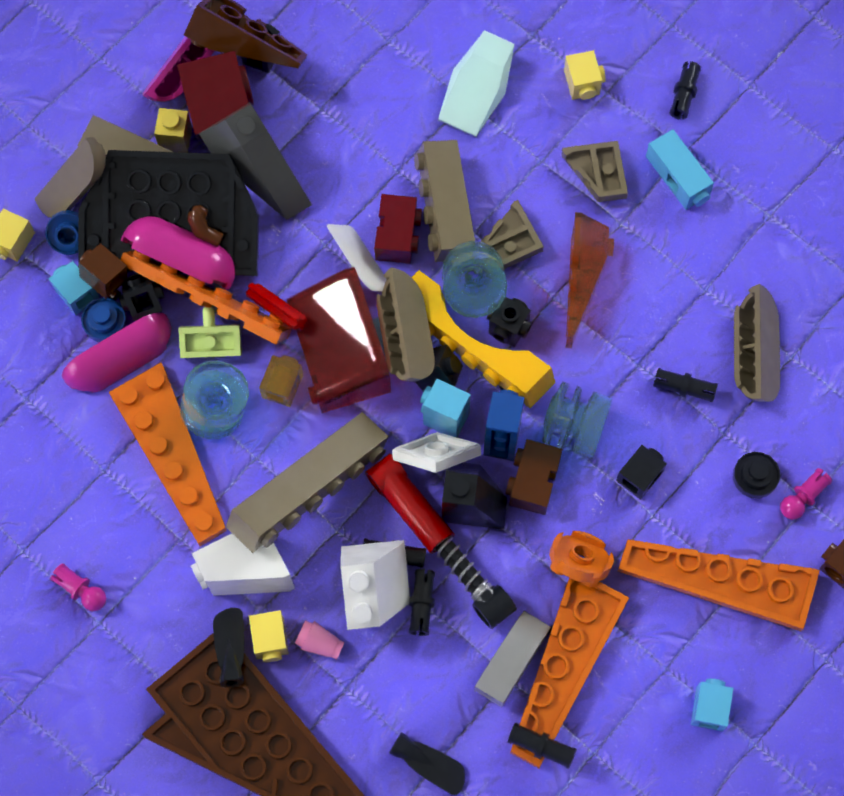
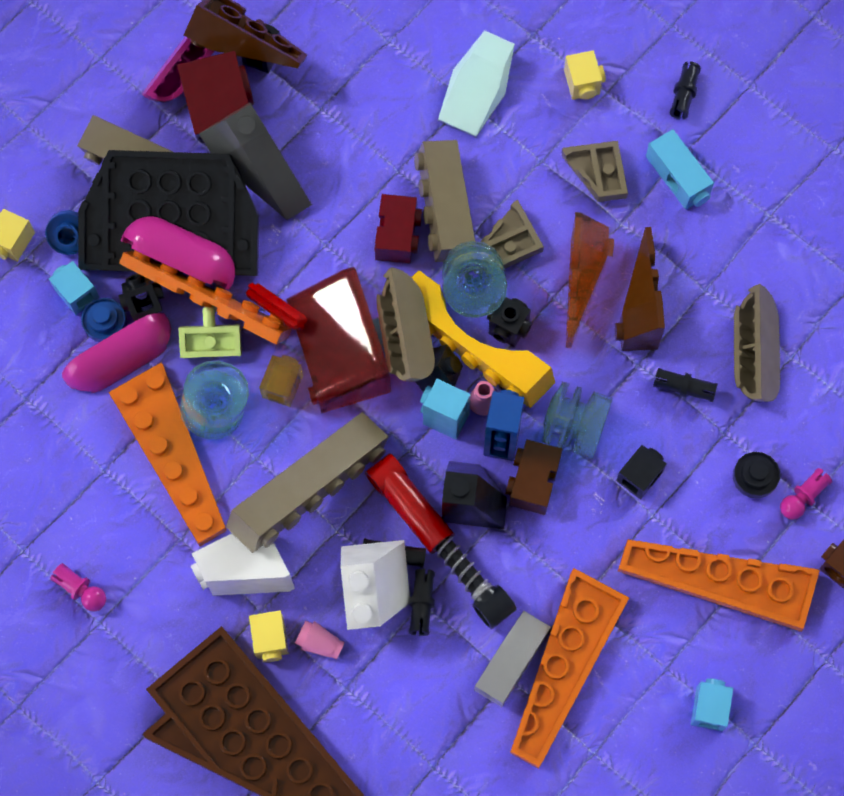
(73, 178): dark tan brick -> none
(103, 271): reddish brown brick -> none
(173, 129): light yellow brick -> none
(200, 227): reddish brown arm -> none
(229, 646): black piece -> none
(358, 256): white sticker -> none
(430, 764): black piece -> none
(436, 452): white tile -> none
(478, 403): none -> bright pink cone
(541, 745): black pin -> none
(586, 570): orange plate -> none
(642, 314): none -> reddish brown wedge

